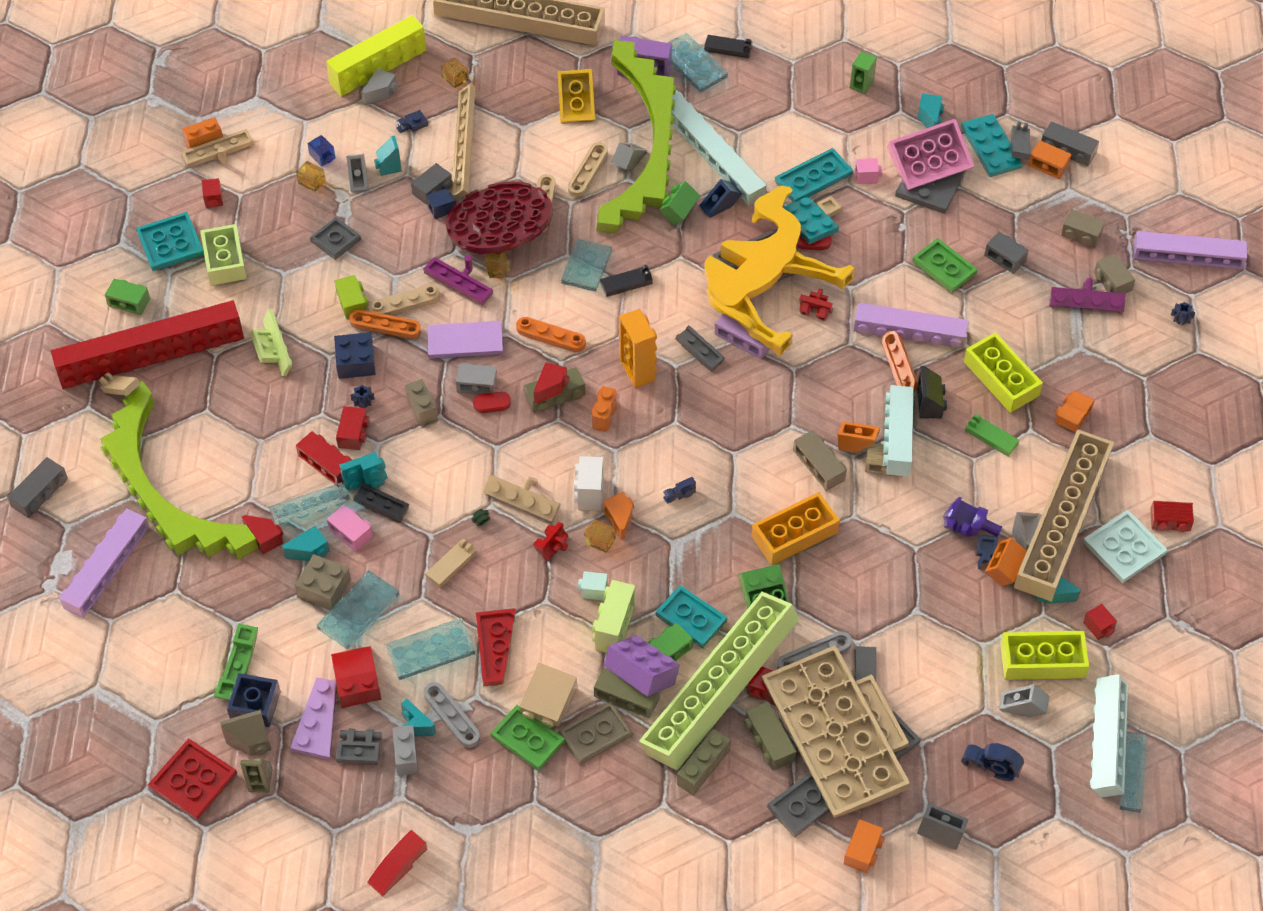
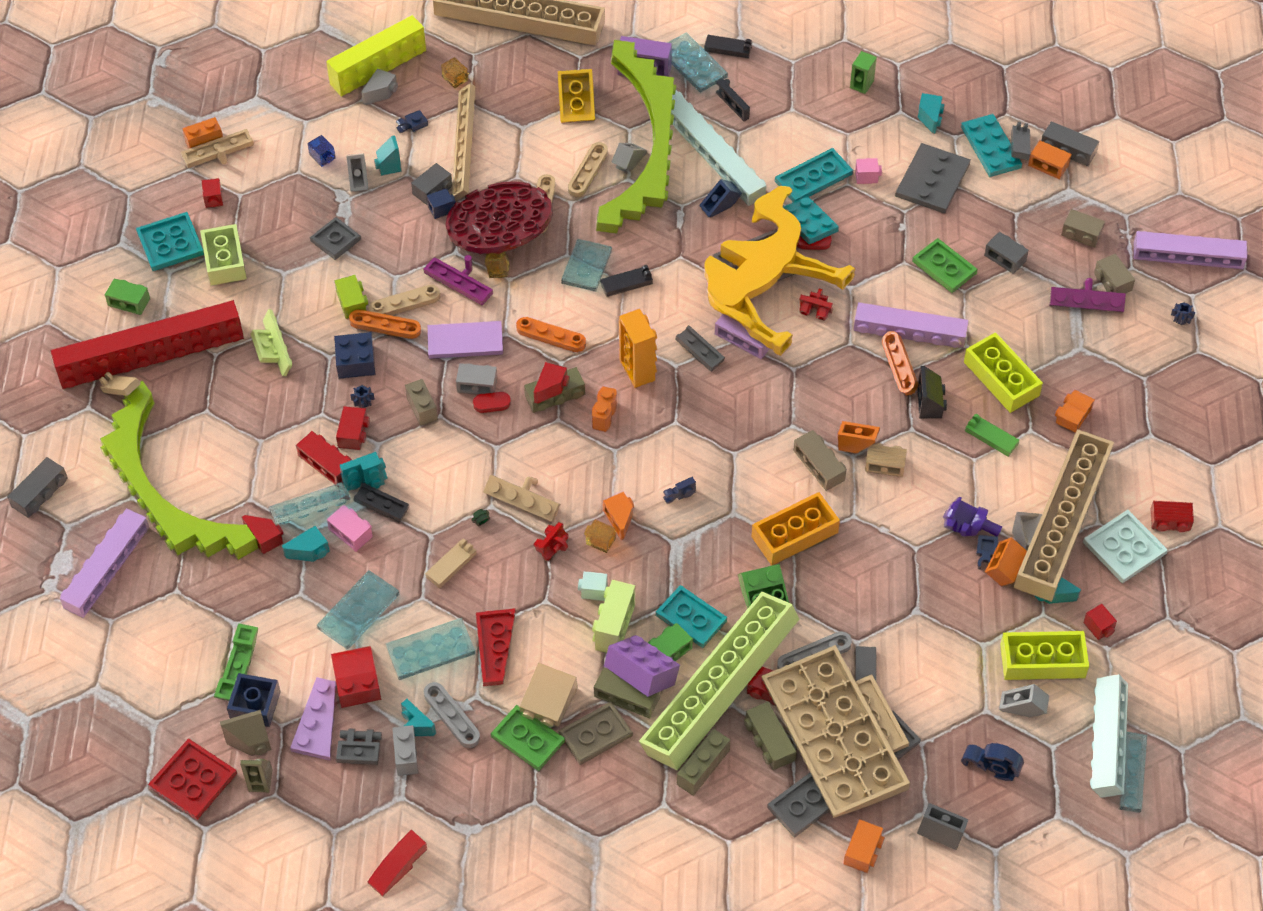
(311, 176): clear yellow brick -> none
(322, 582): dark tan brick -> none
(589, 483): white brick -> none
(679, 202): bright green brick -> none
(732, 99): none -> black hinge
(830, 206): tan plate -> none
(899, 430): light aqua brick -> none
(930, 154): bright pink slope -> none

